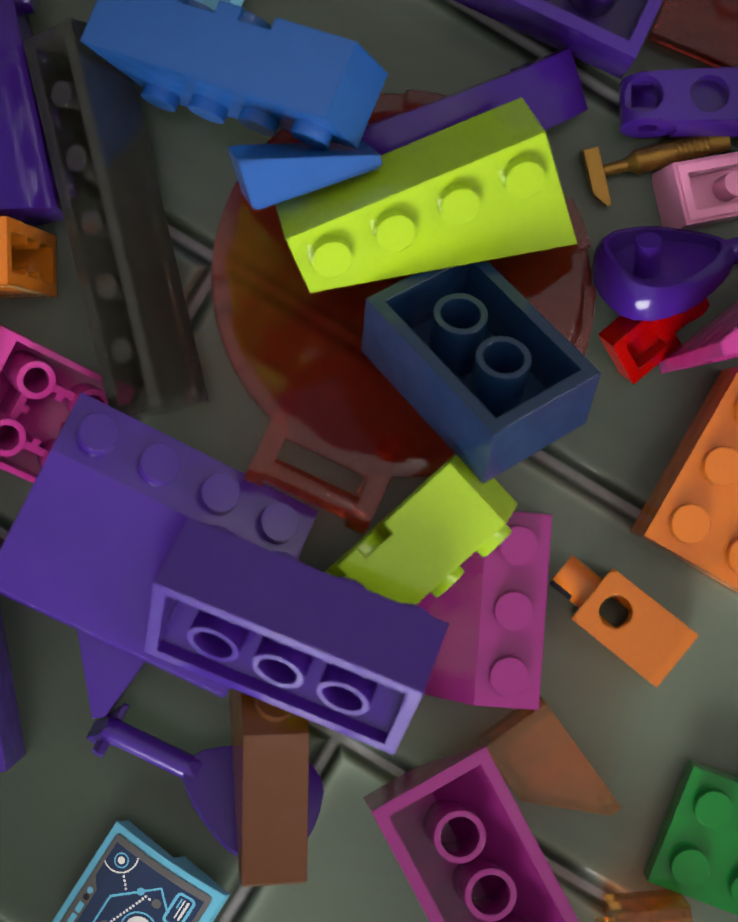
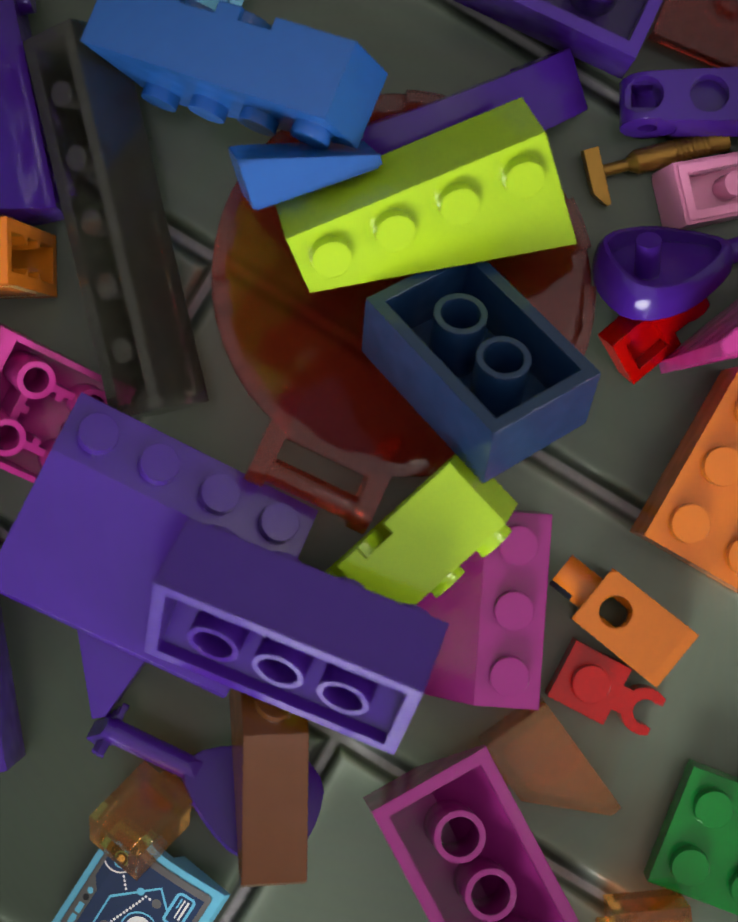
(141, 818): none -> clear orange brick
(596, 684): none -> red plate

